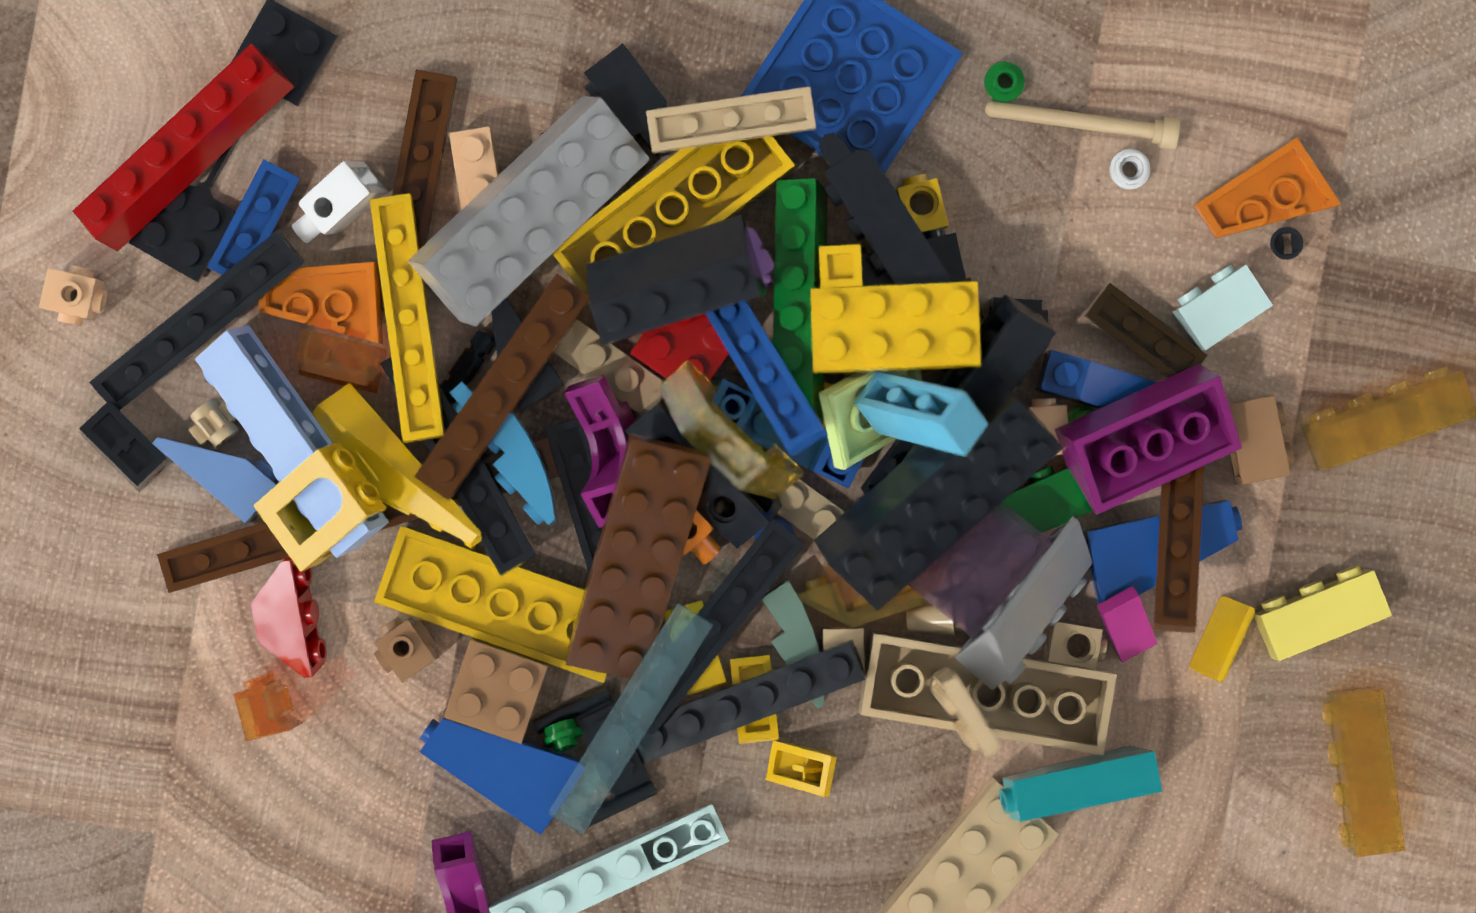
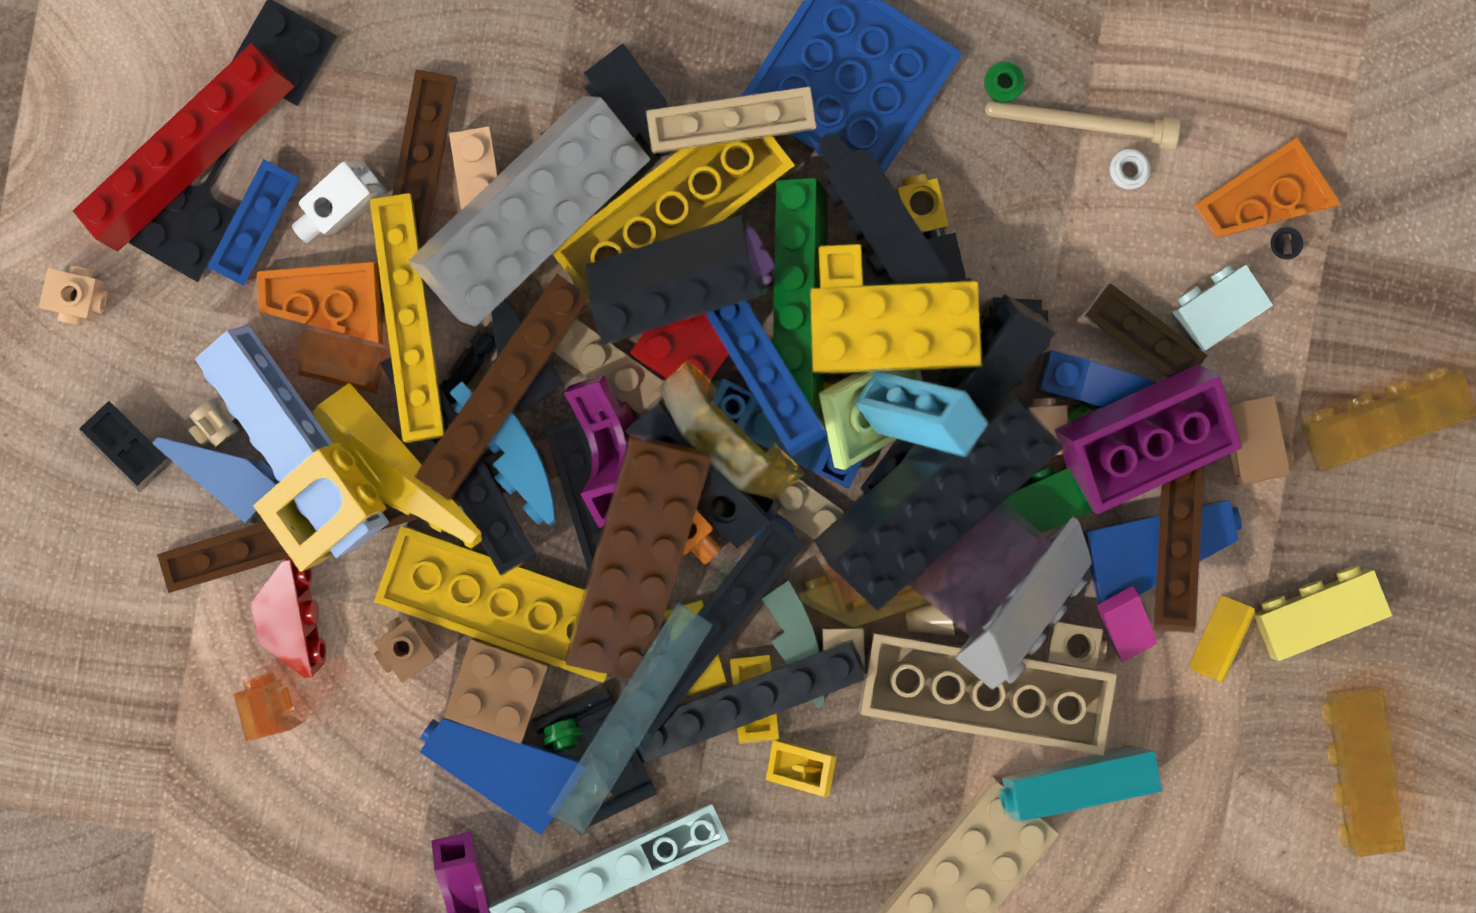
(197, 321): black plate -> none
(970, 723): tan plate -> none

